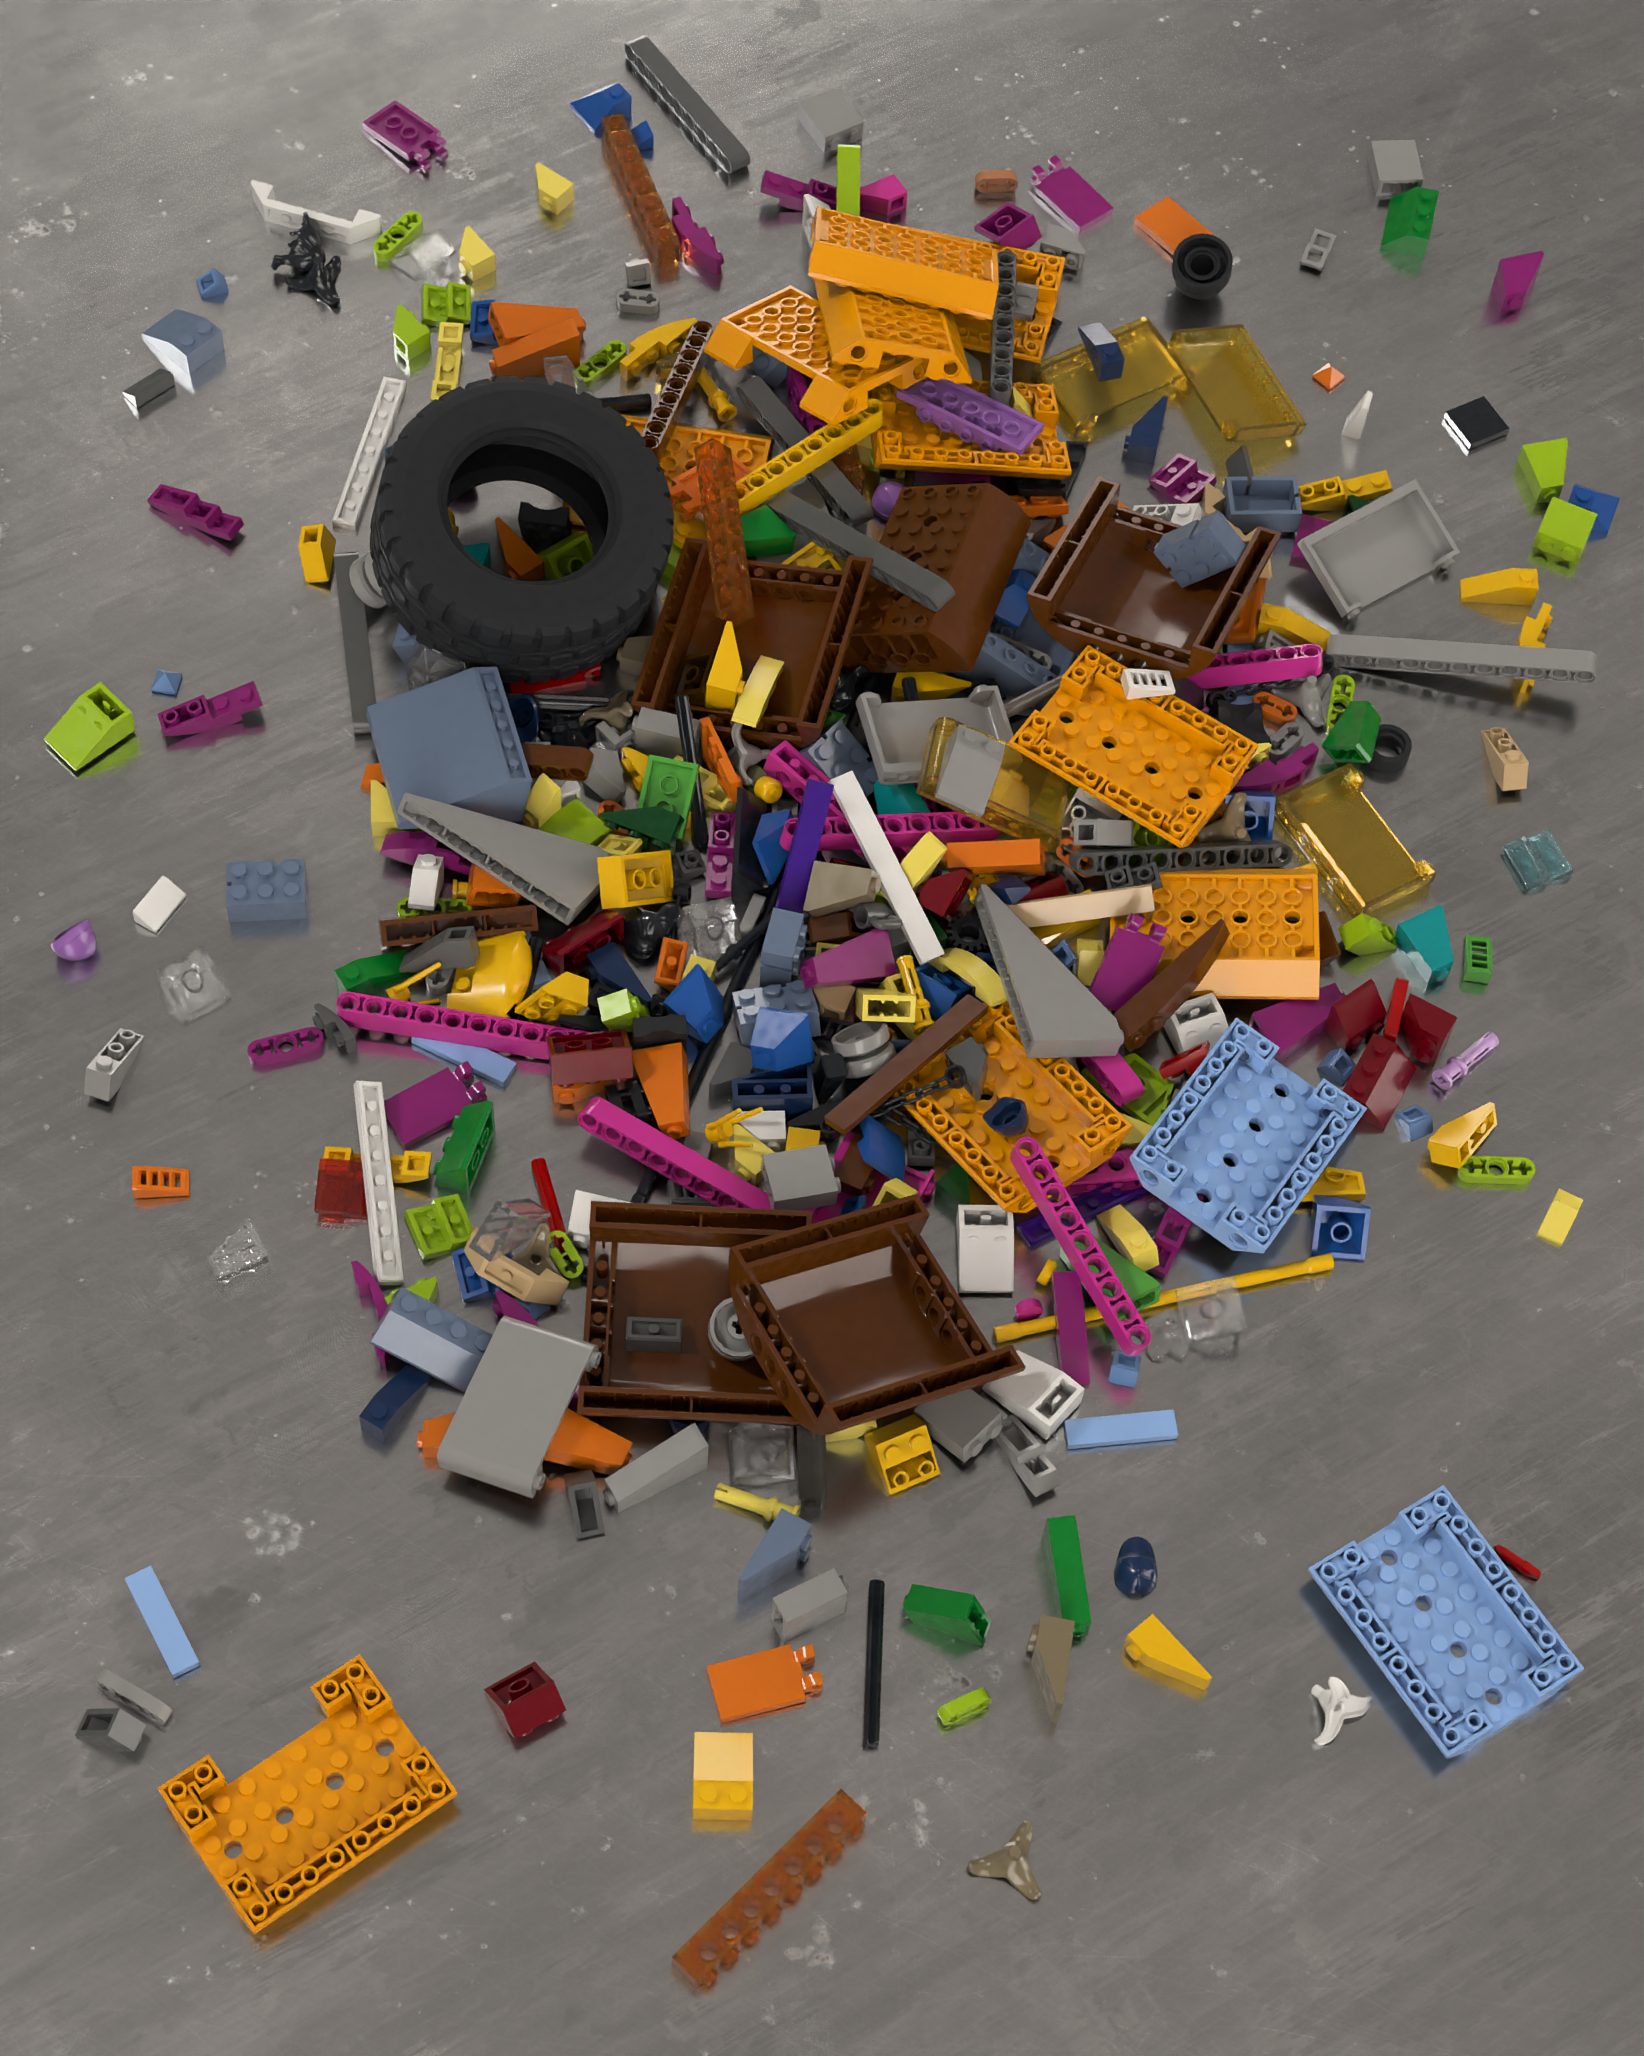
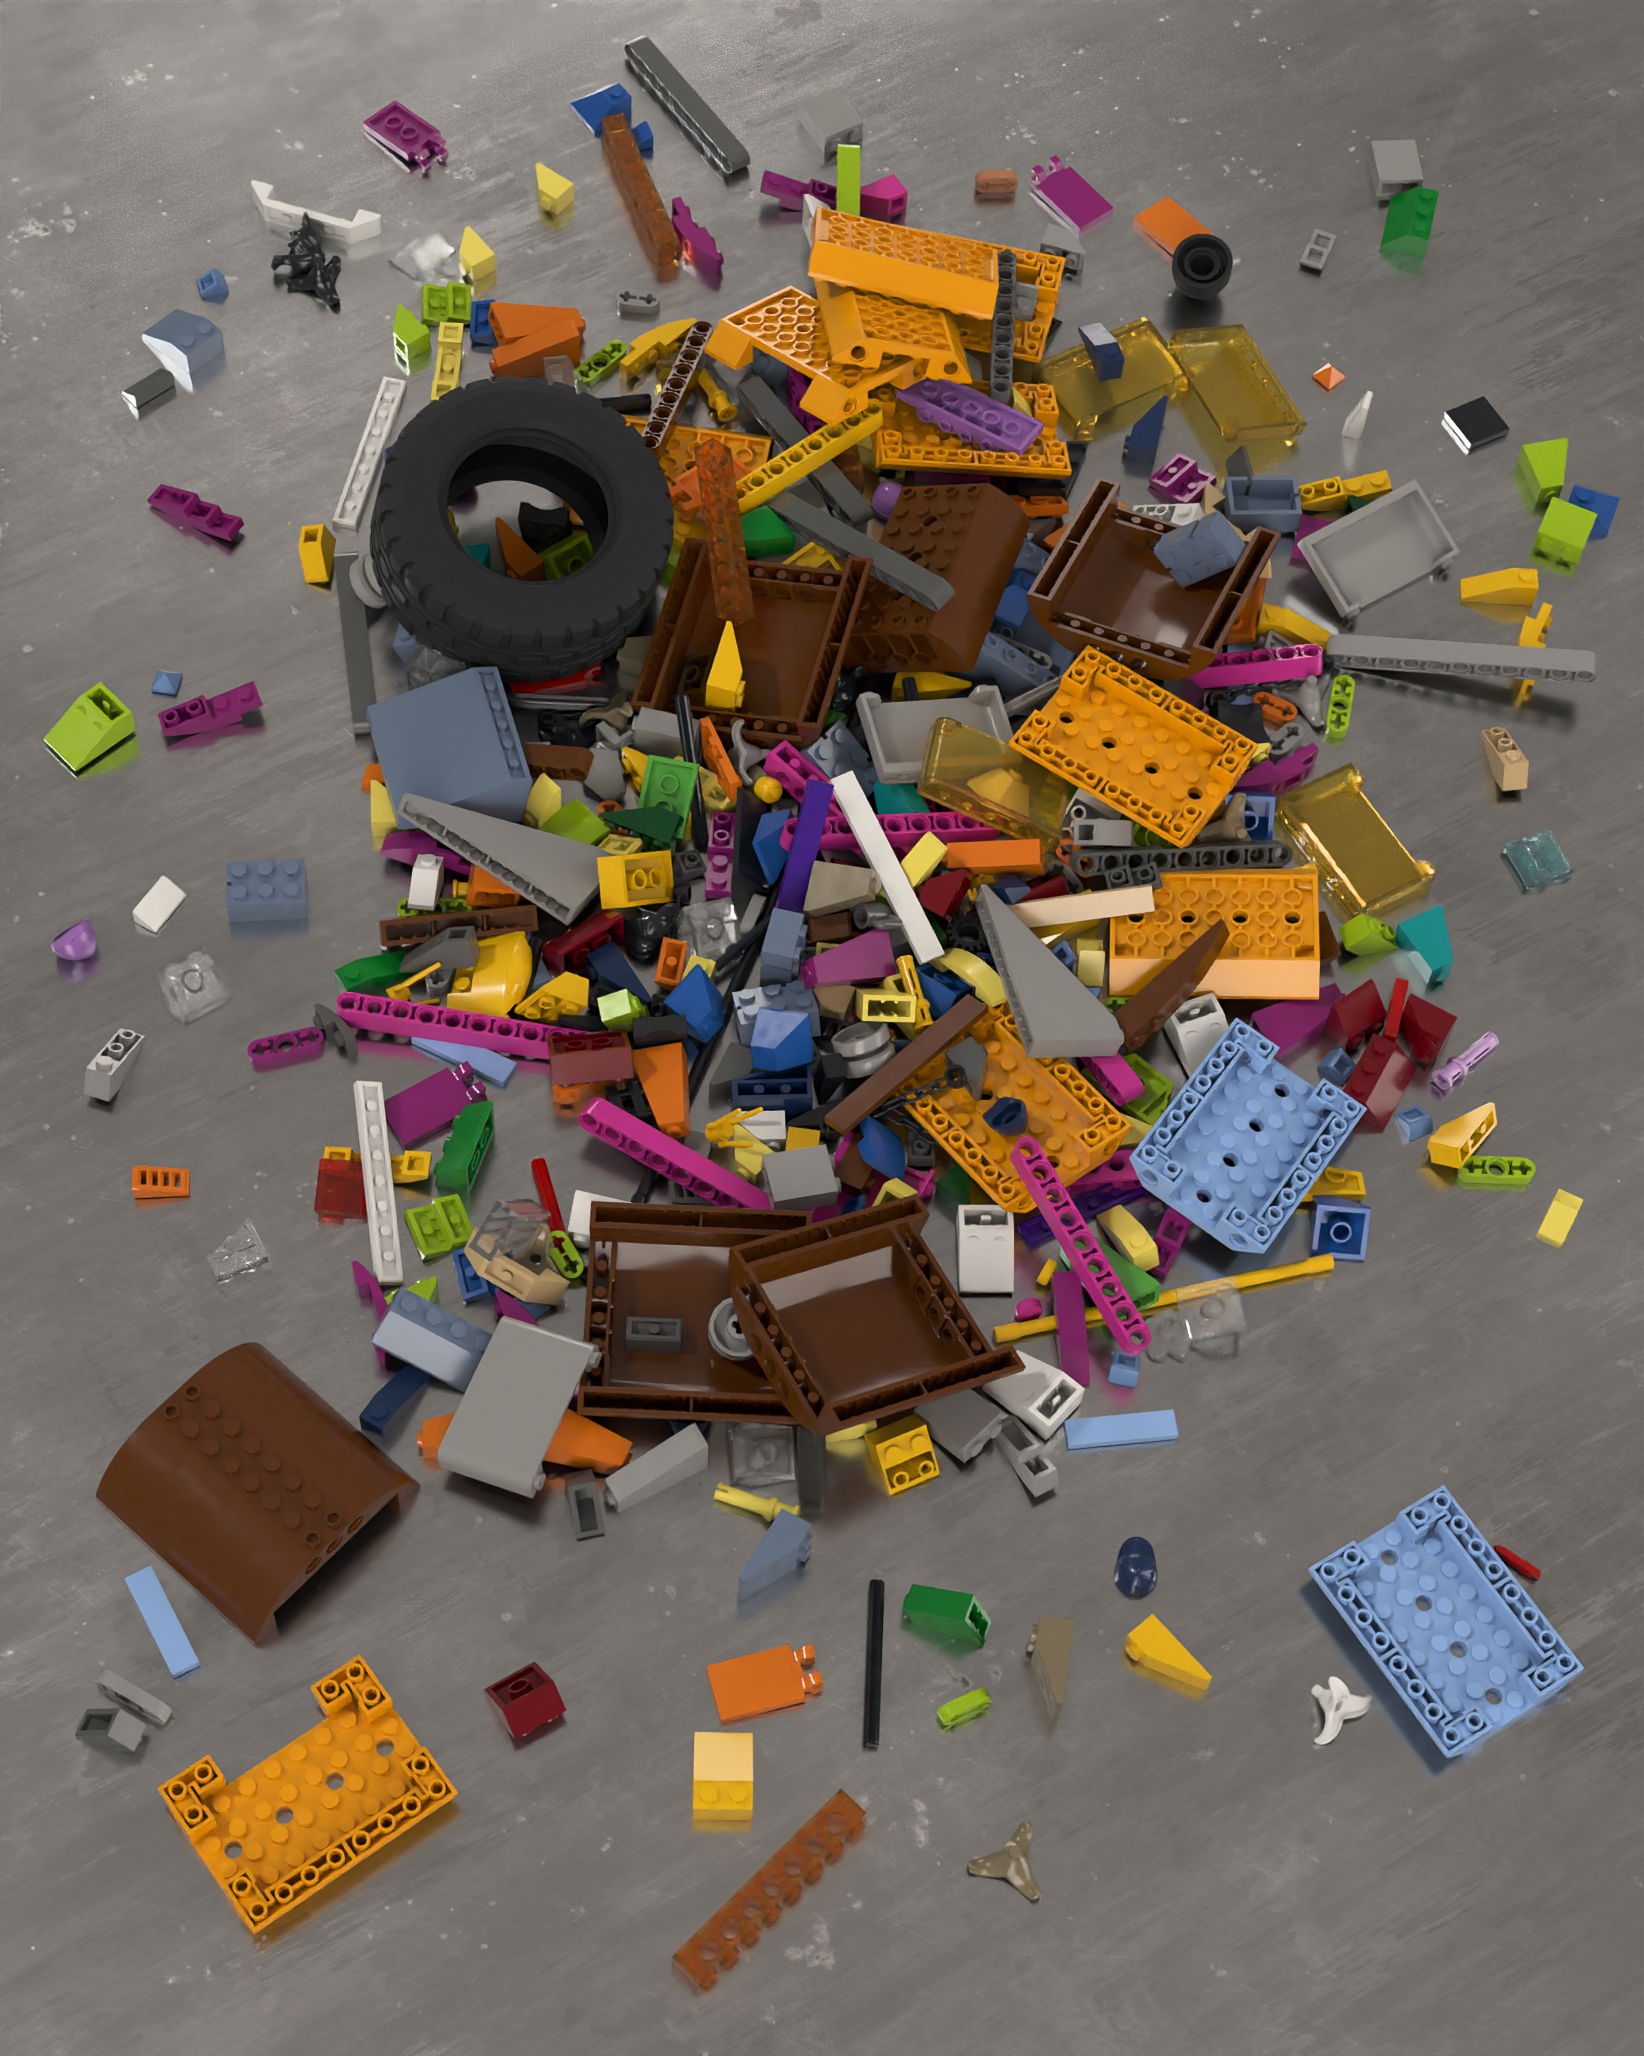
(248, 1484): none -> reddish brown slope
(398, 227): lime beam -> none
(525, 716): dark blue piece -> none
(569, 792): white slope -> none
(638, 272): light grey tile -> none
(758, 691): light yellow slope -> none
(809, 1604): light grey brick -> none
(969, 770): light grey slope -> none
(1010, 227): magenta slope -> none
(1066, 1572): green slope -> none
(1127, 963): magenta tile -> none
(1139, 690): white slope -> none
(1187, 1060): red slope -> none
(1354, 734): green slope -> none
(1401, 739): black tyre -> none
(1477, 974): bright green slope -> none
(1515, 279): magenta slope -> none

